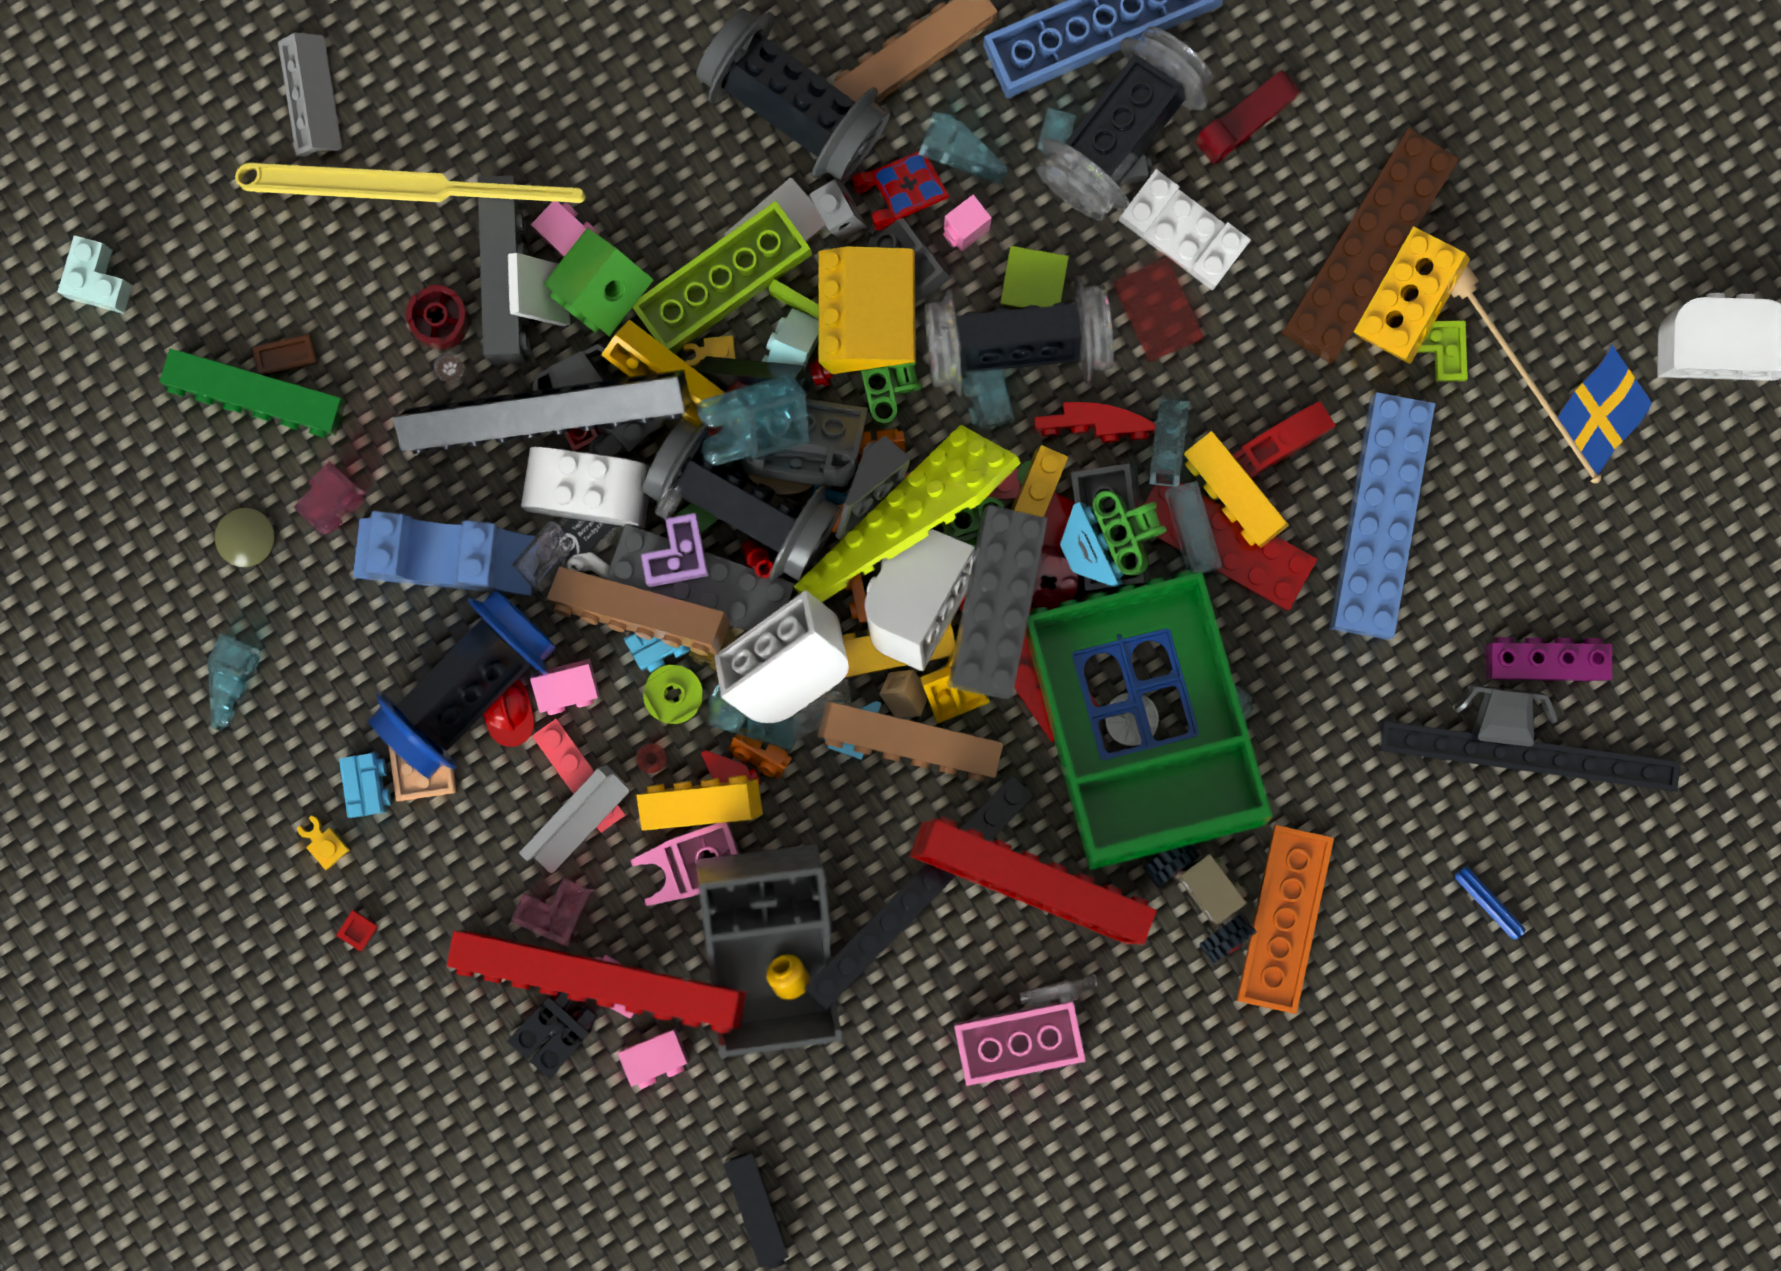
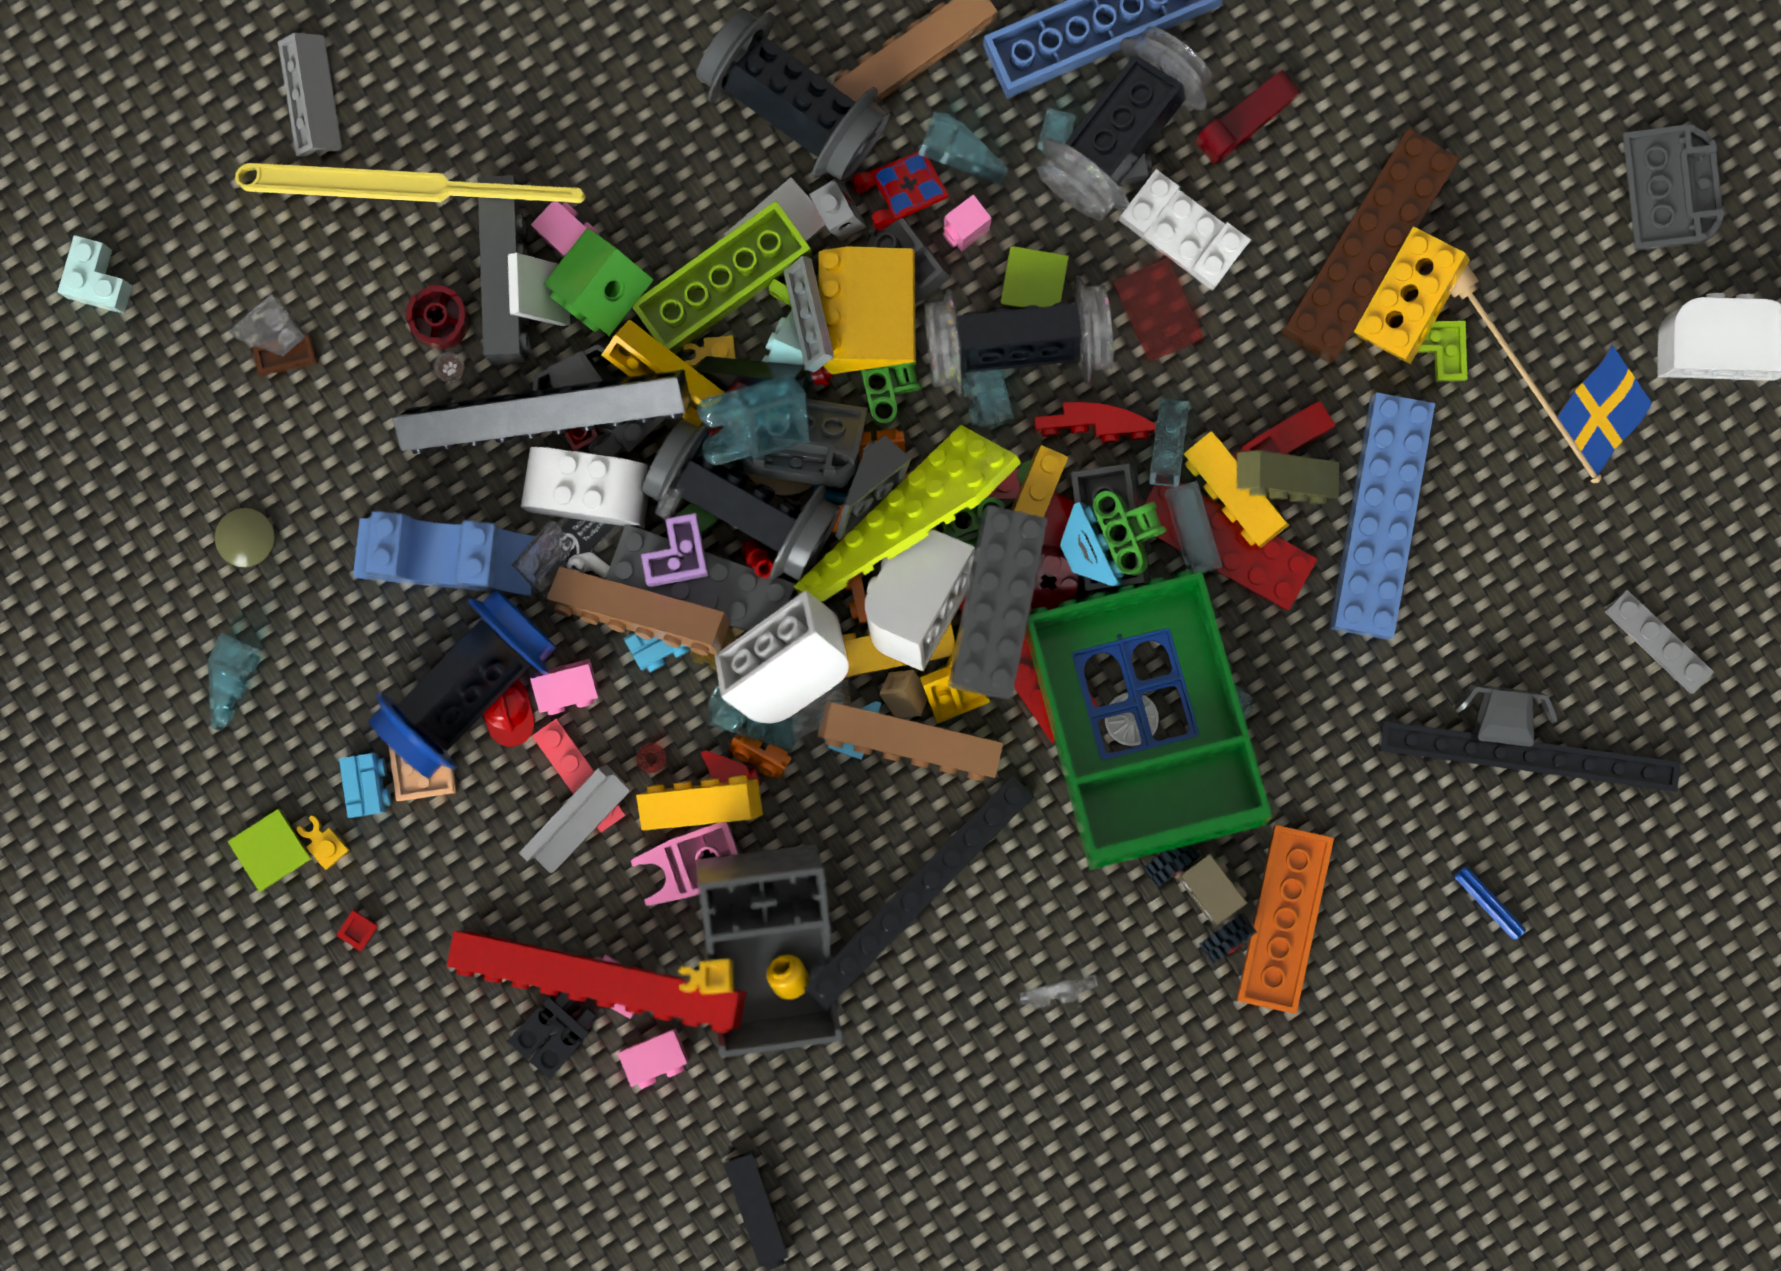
(252, 392): green brick -> none
(268, 328): none -> clear wing
(269, 850): none -> lime tile
(330, 498): clear pink brick -> none
(555, 919): clear pink brick -> none
(656, 690): lime plate -> none
(712, 978): none -> yellow plate
(808, 314): none -> light grey plate
(1019, 1042): bright pink brick -> none
(1033, 882): red brick -> none
(1287, 476): none -> olive brick
(1549, 661): magenta brick -> none
(1659, 641): none -> light grey plate
(1672, 186): none -> dark grey plate

